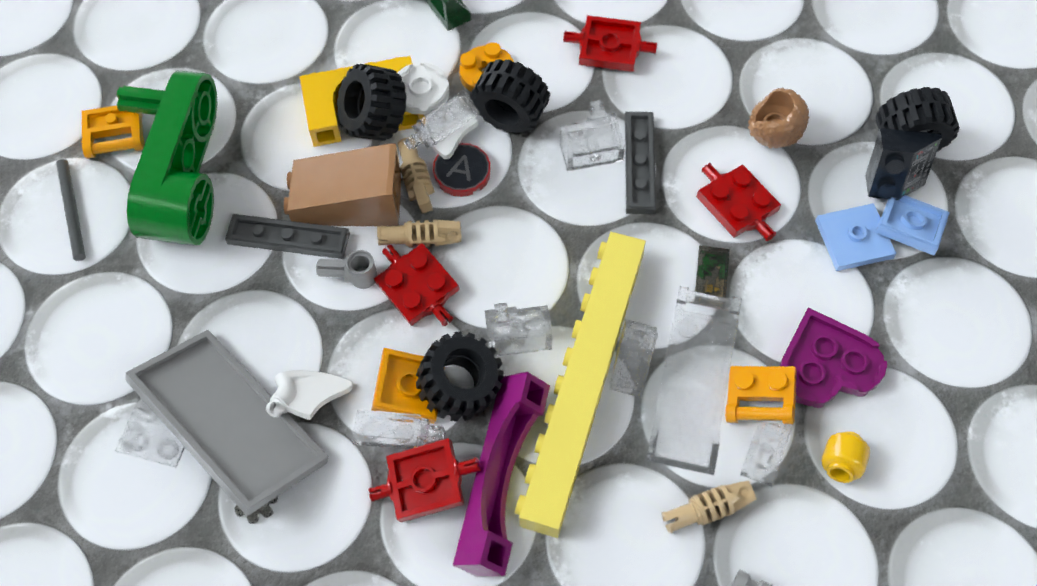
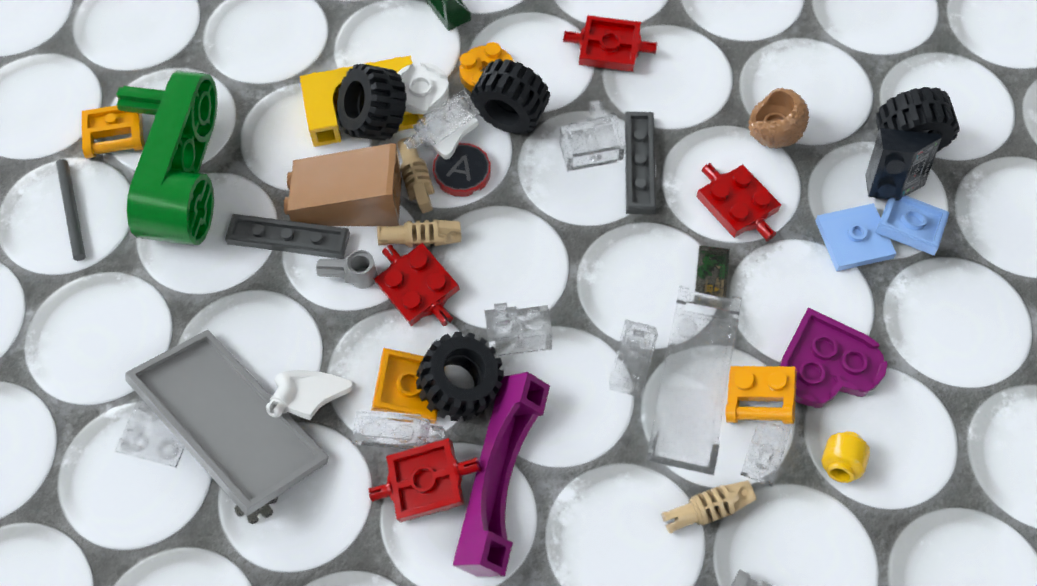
(581, 386): light yellow brick -> none

